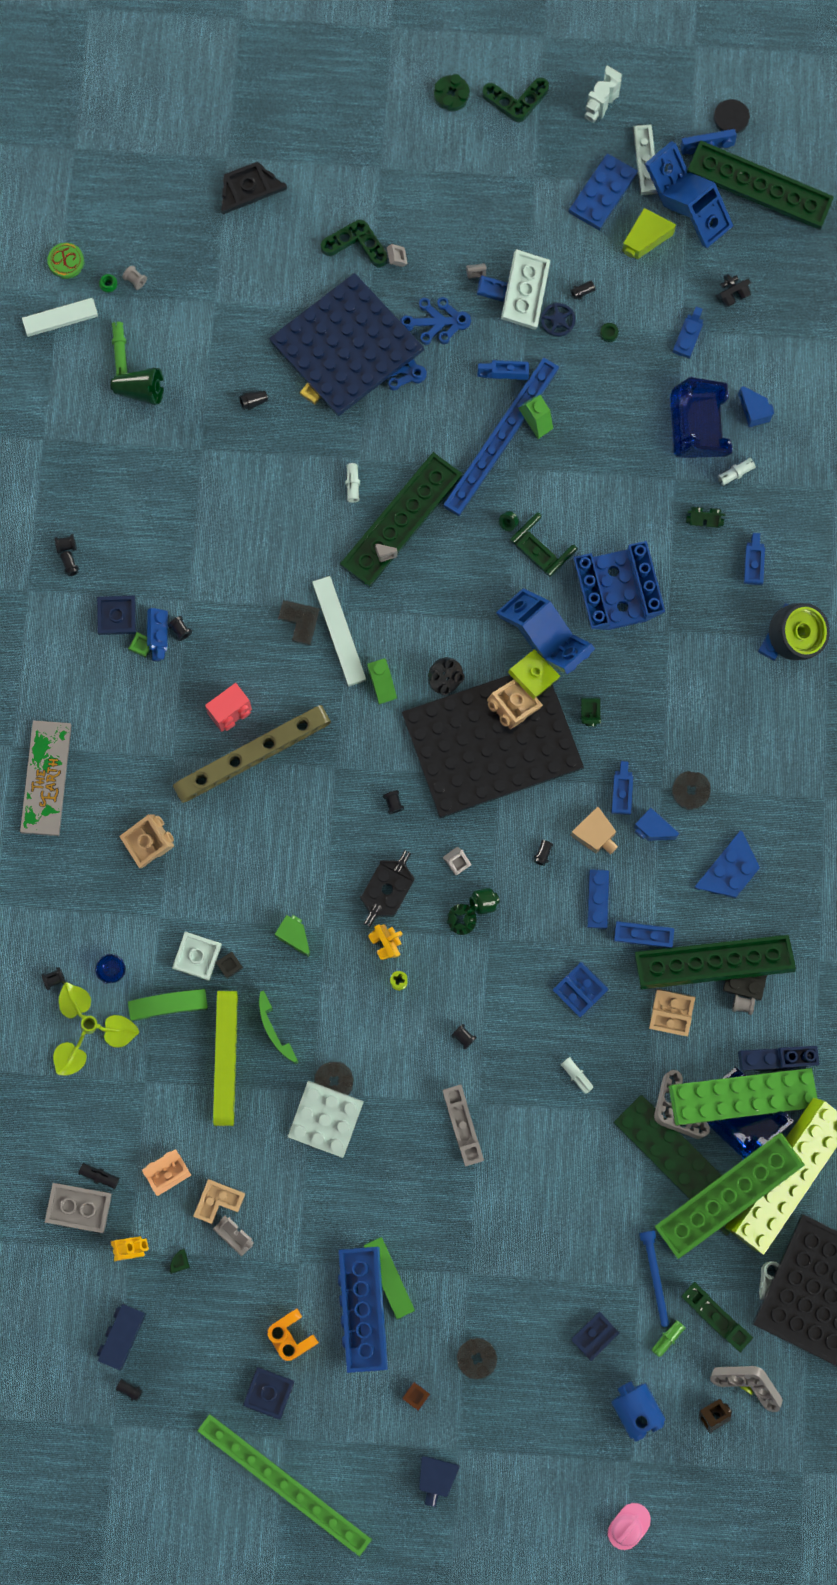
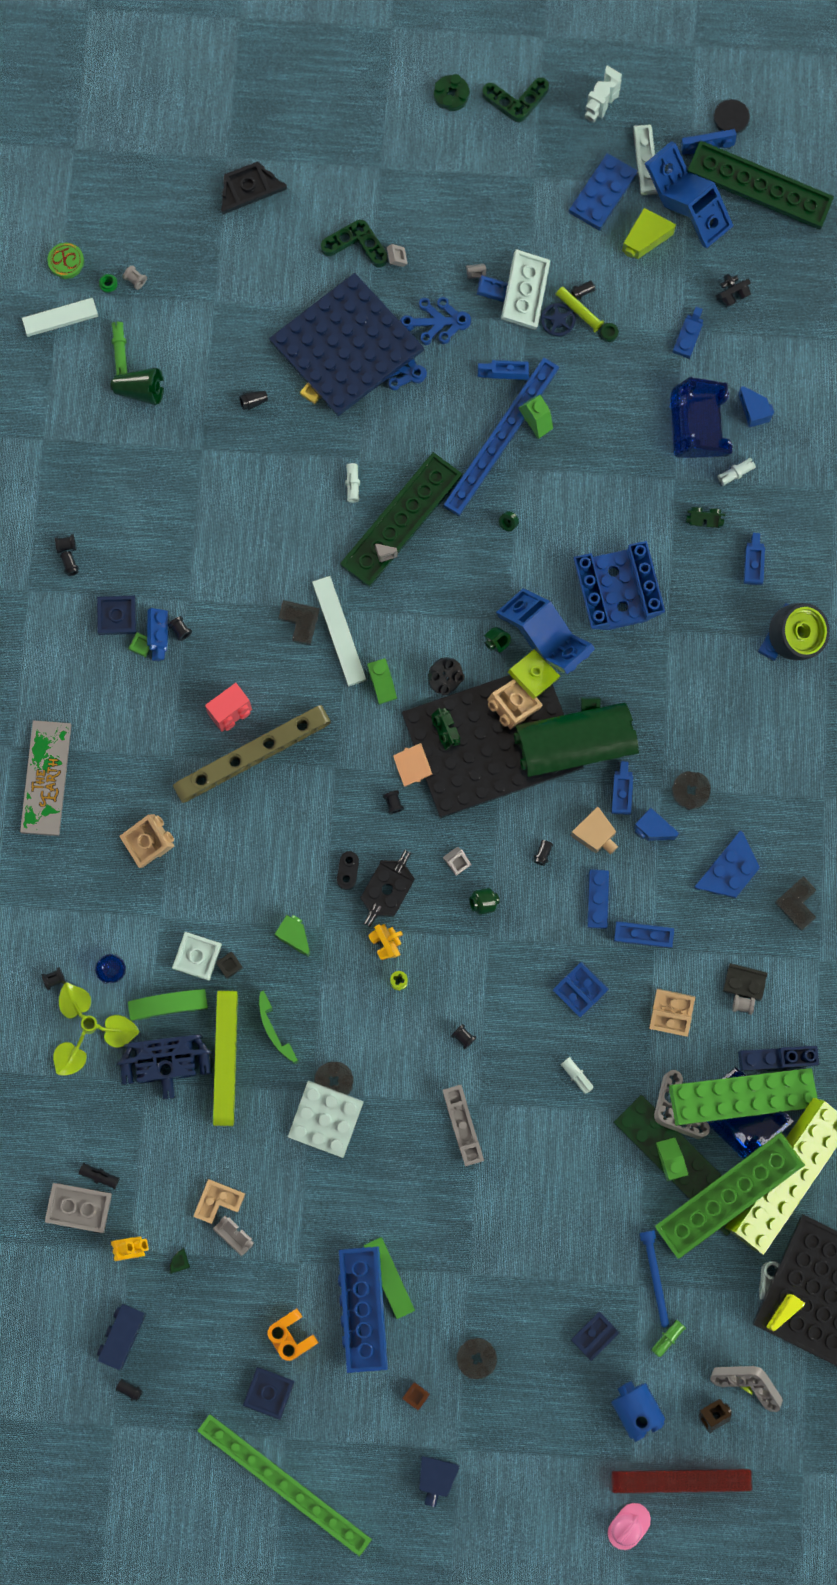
(164, 1049): none -> dark blue piece
(166, 1172): light nougat bracket -> none
(349, 870): none -> black plate
(412, 765): none -> light nougat piece
(442, 720): none -> dark green hinge
(469, 919): dark green gear -> none
(497, 639): none -> dark green plate
(536, 551): dark green plate -> none
(576, 739): none -> dark green cylinder
(579, 309): none -> lime pin
(671, 1159): none -> bright green slope
(681, 1481): none -> clear red beam
(715, 962): dark green plate -> none
(716, 1317): dark green slope -> none
(786, 1310): none -> neon yellow slope
(792, 903): none -> clear smoke plate

